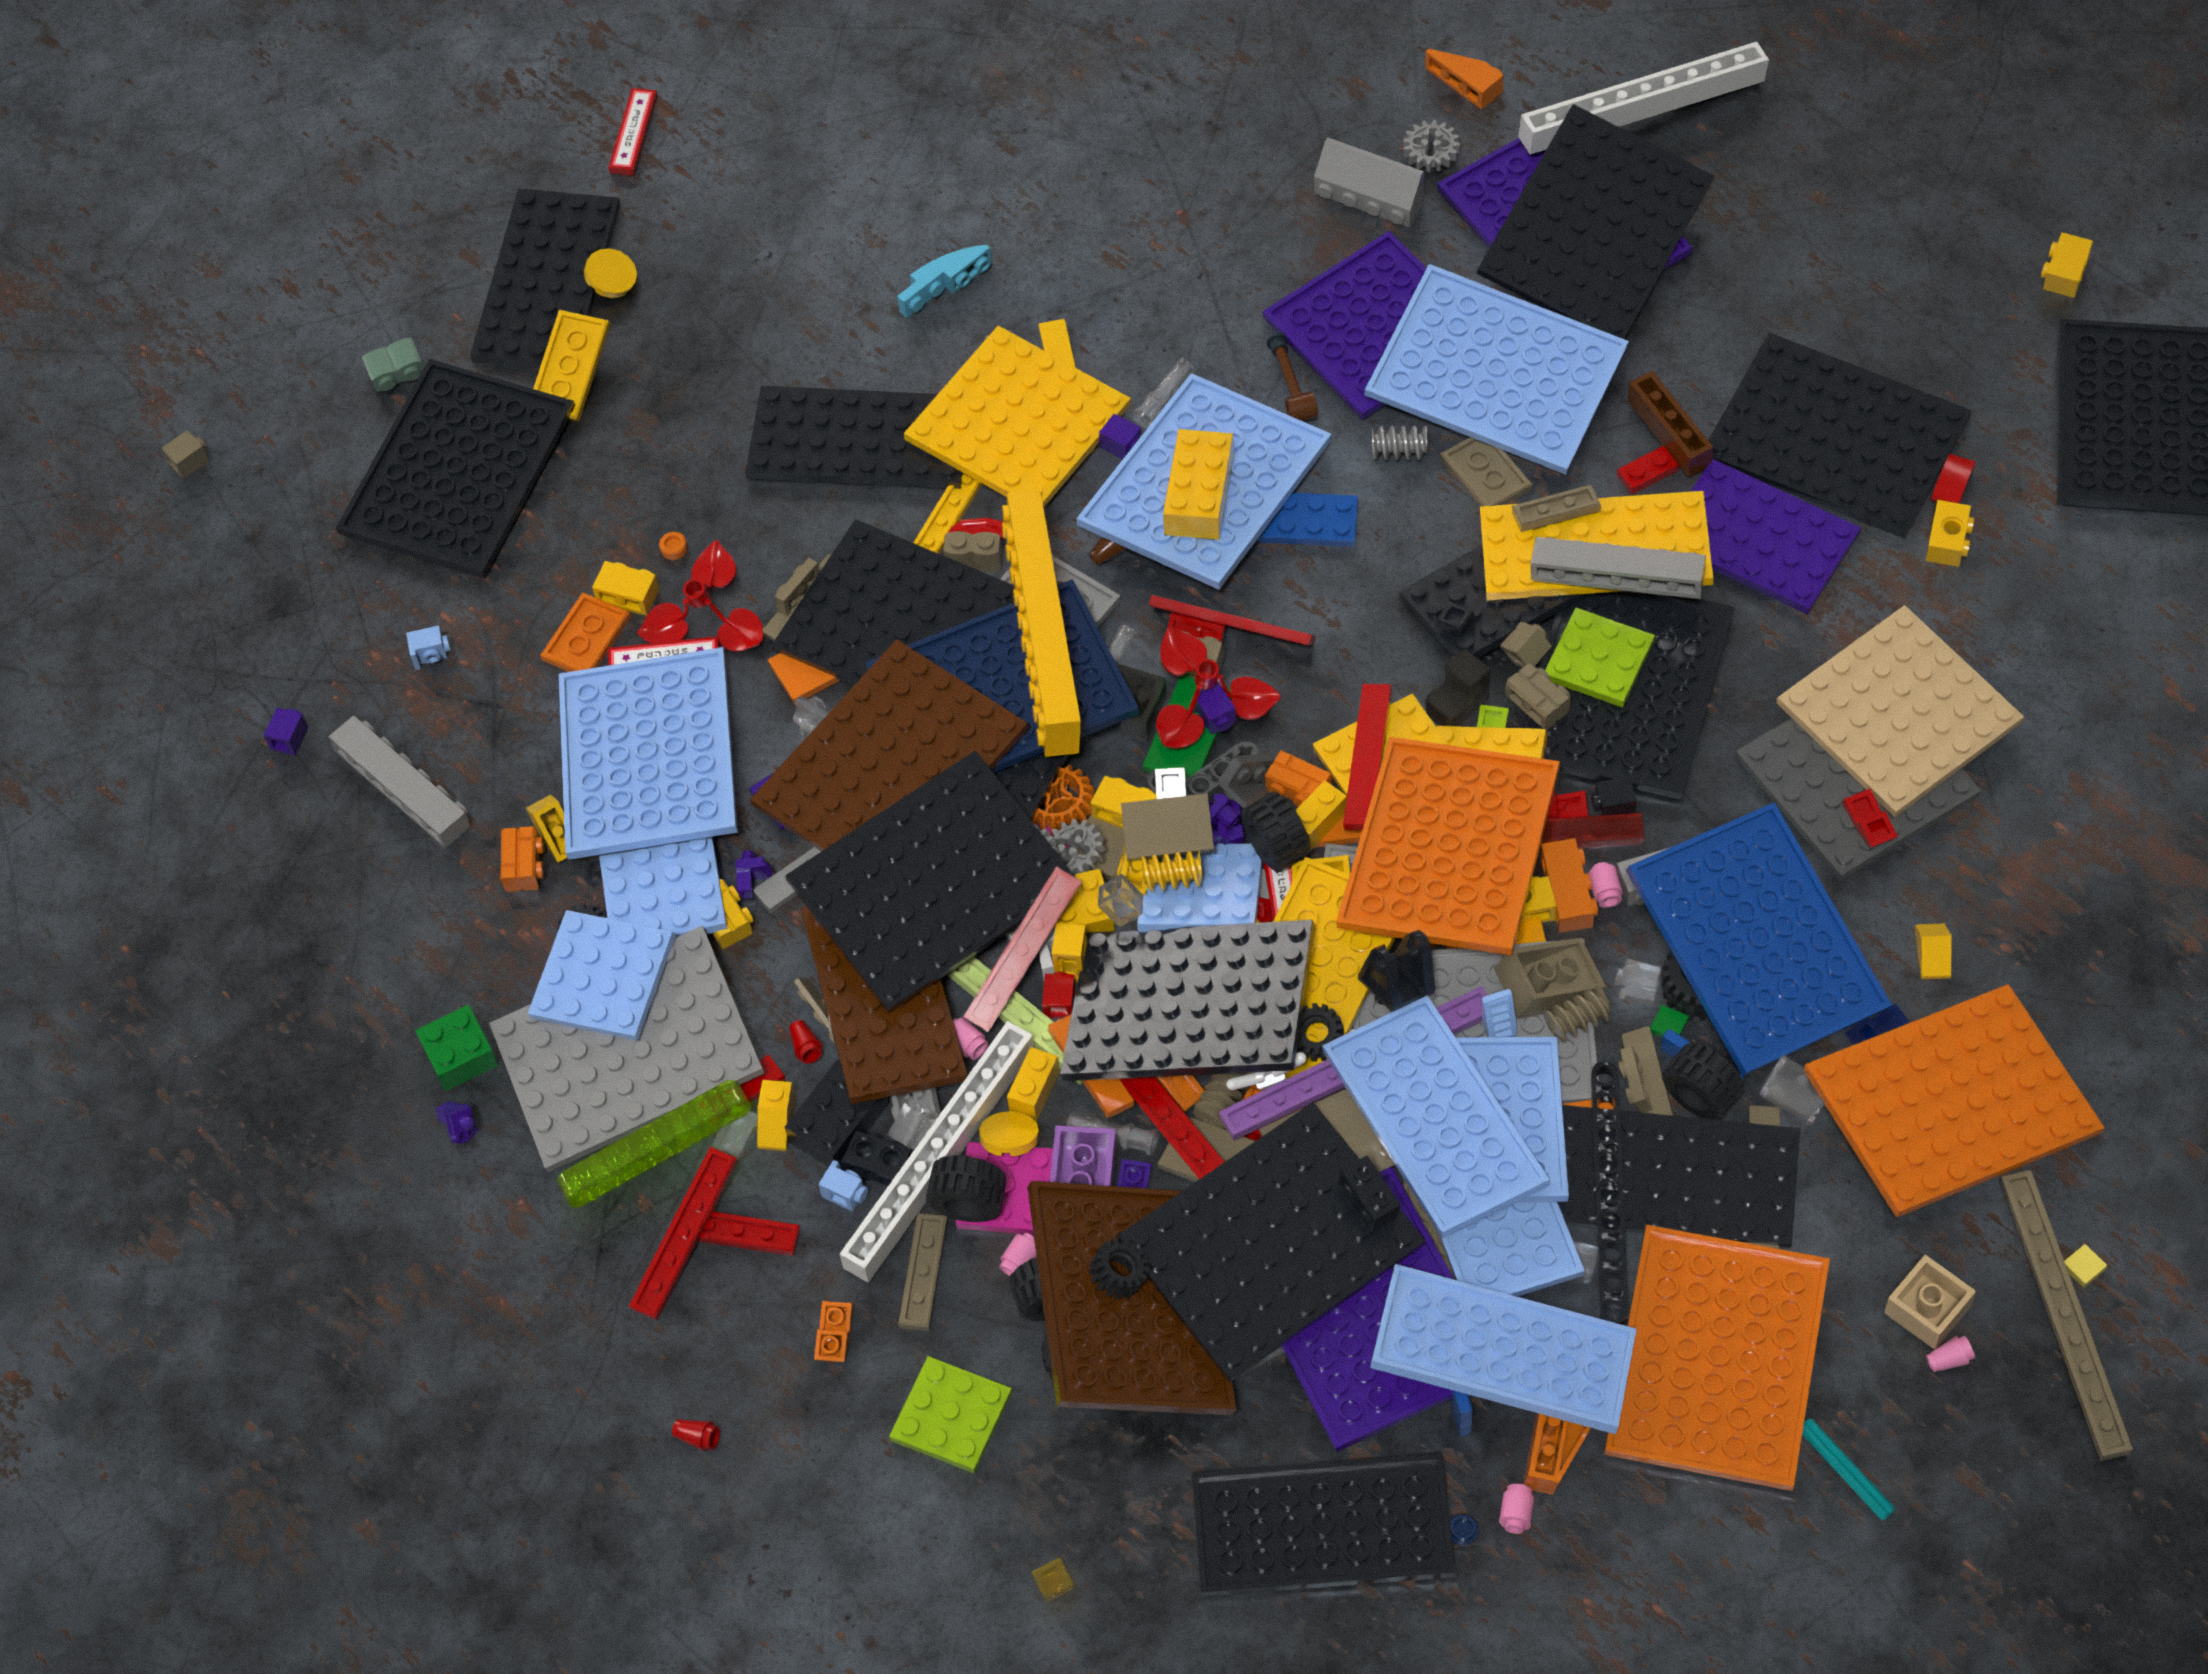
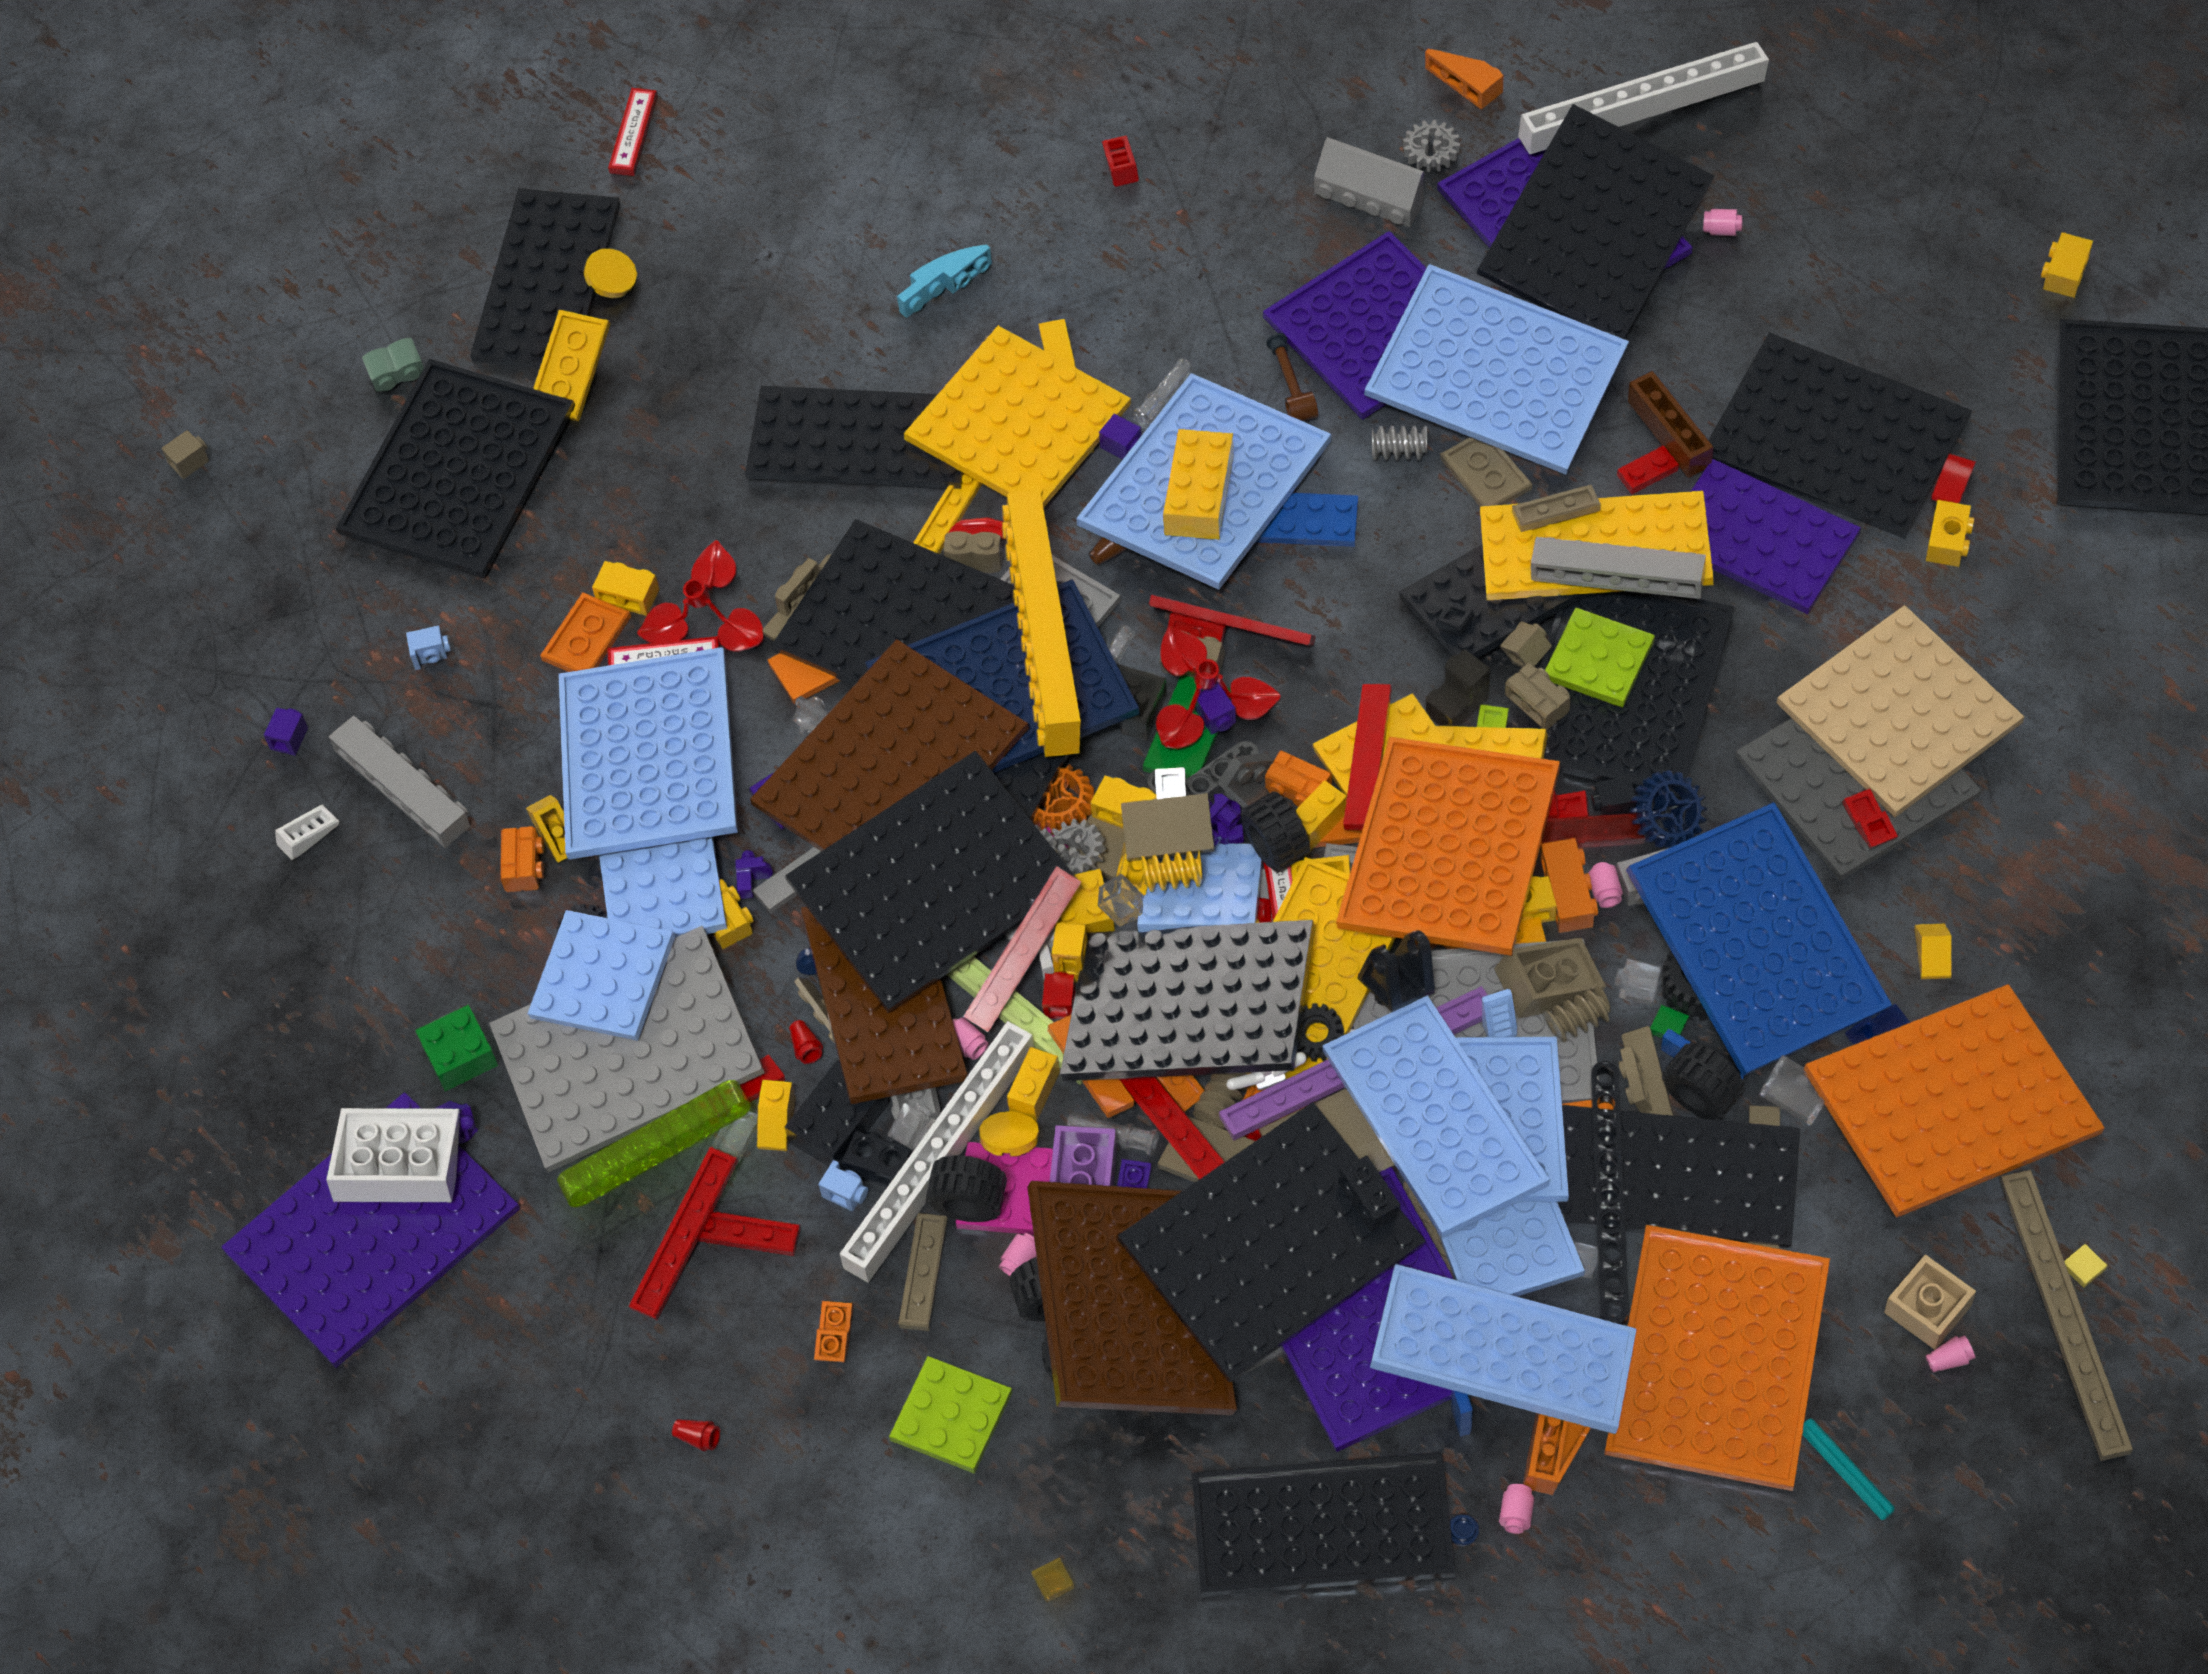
(292, 843): none -> white slope
(359, 1264): none -> dark purple plate
(394, 1155): none -> white slope
(673, 545): orange tile -> none
(805, 962): none -> dark blue plate
(1120, 162): none -> red slope
(1128, 1258): black tyre -> none
(1678, 830): none -> dark blue gear
(1722, 222): none -> bright pink brick

